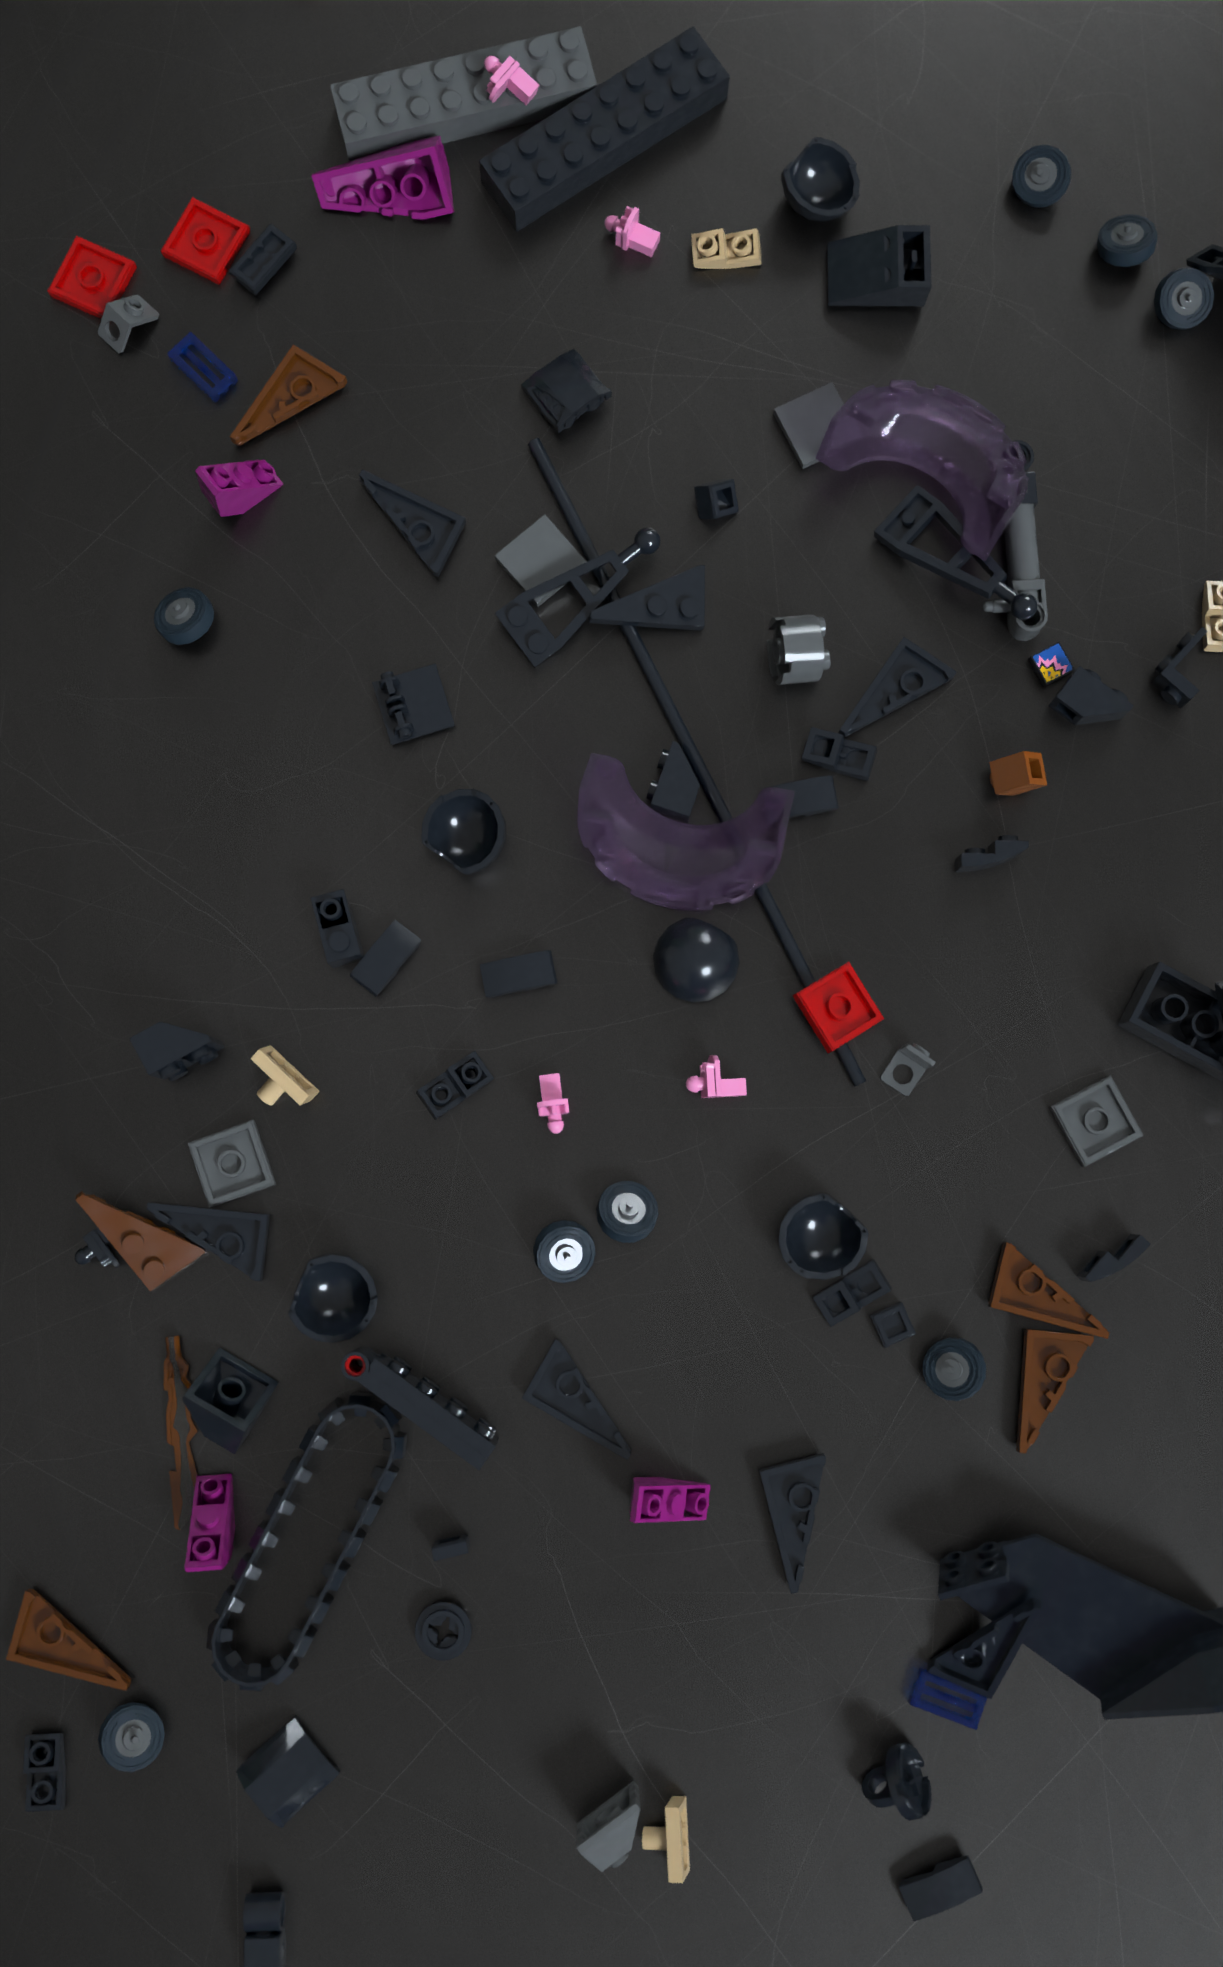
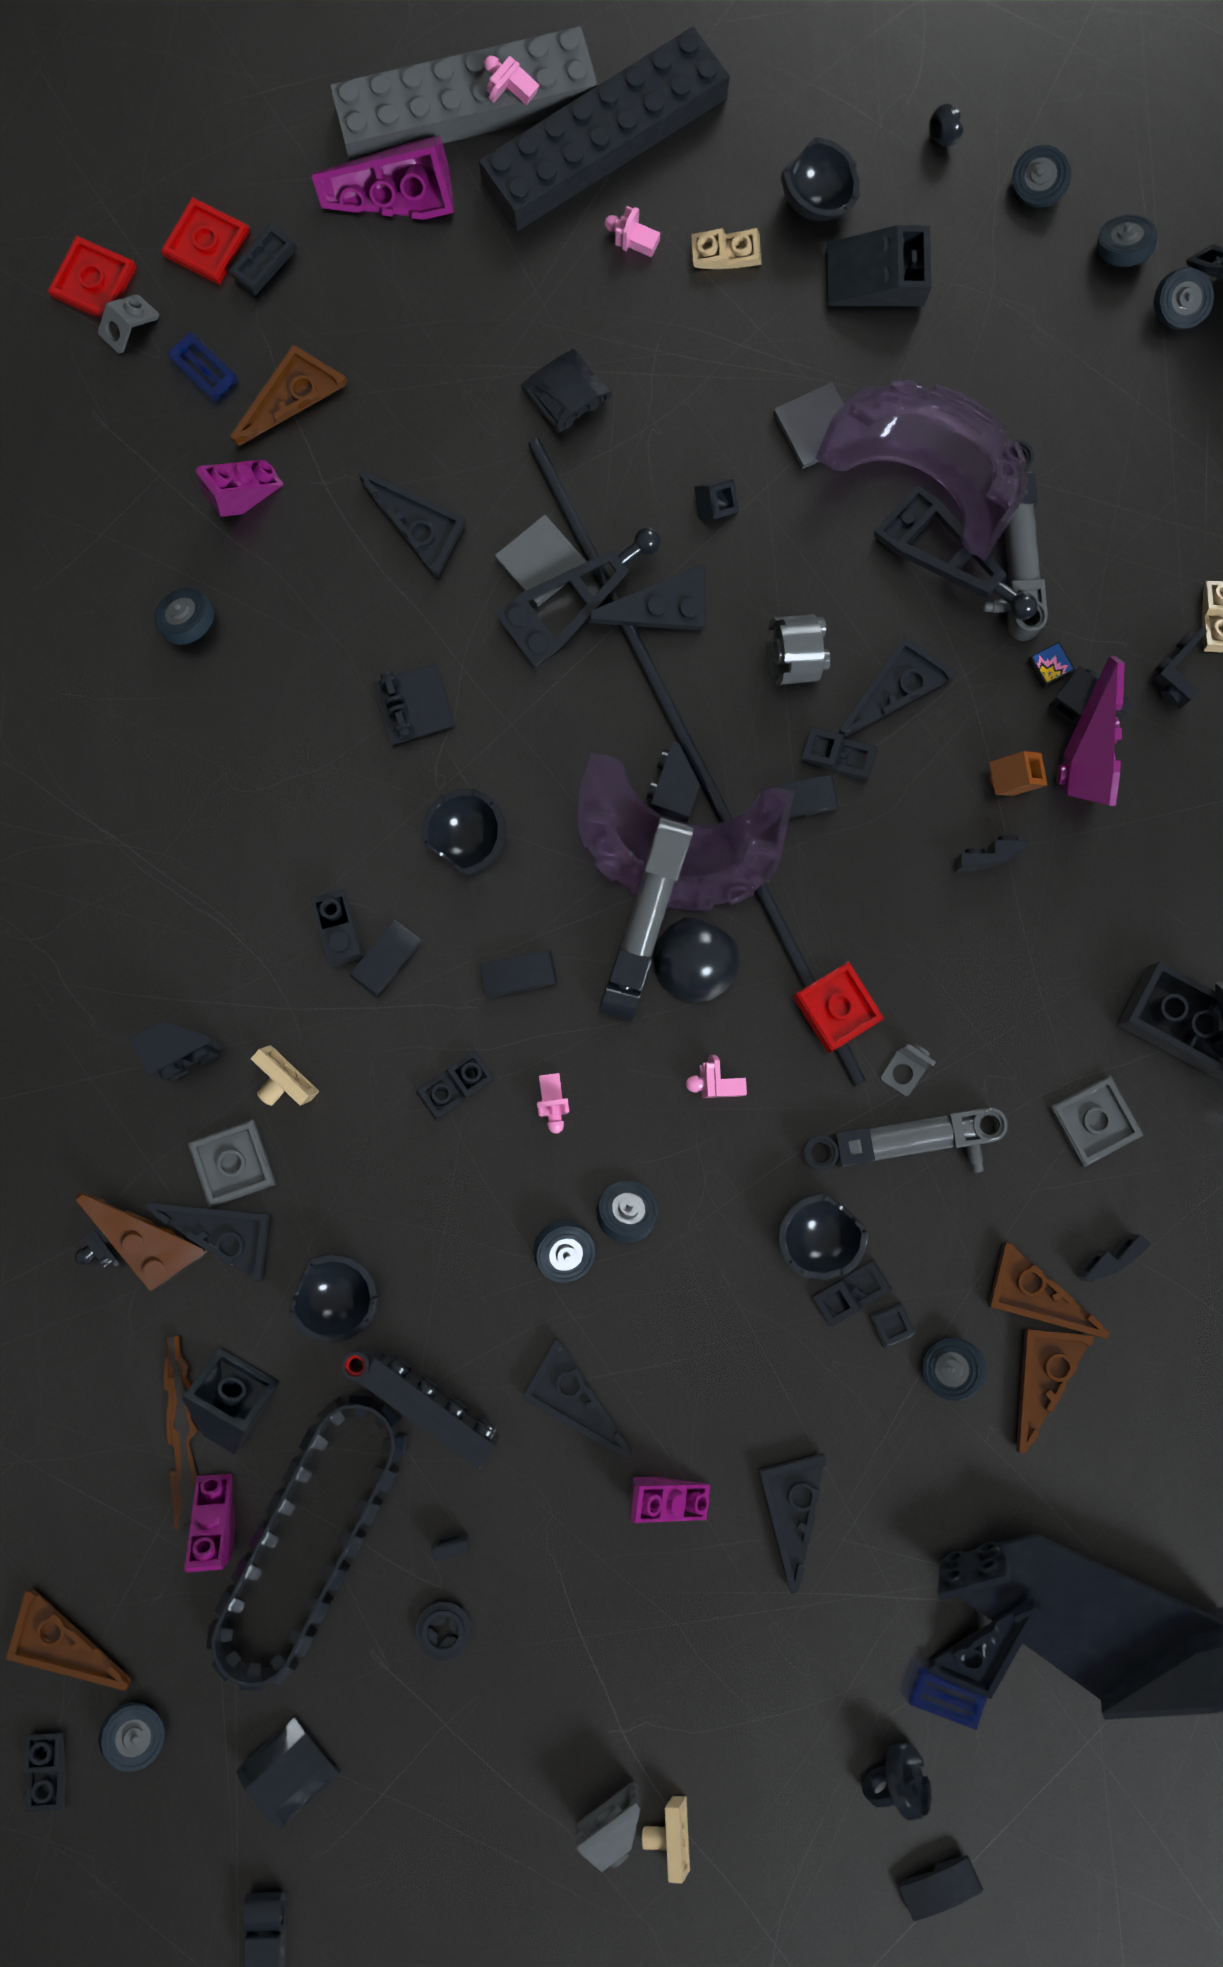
(635, 952): none -> dark grey piece
(909, 1138): none -> dark grey piece
(946, 125): none -> black plate
(1089, 759): none -> magenta wedge

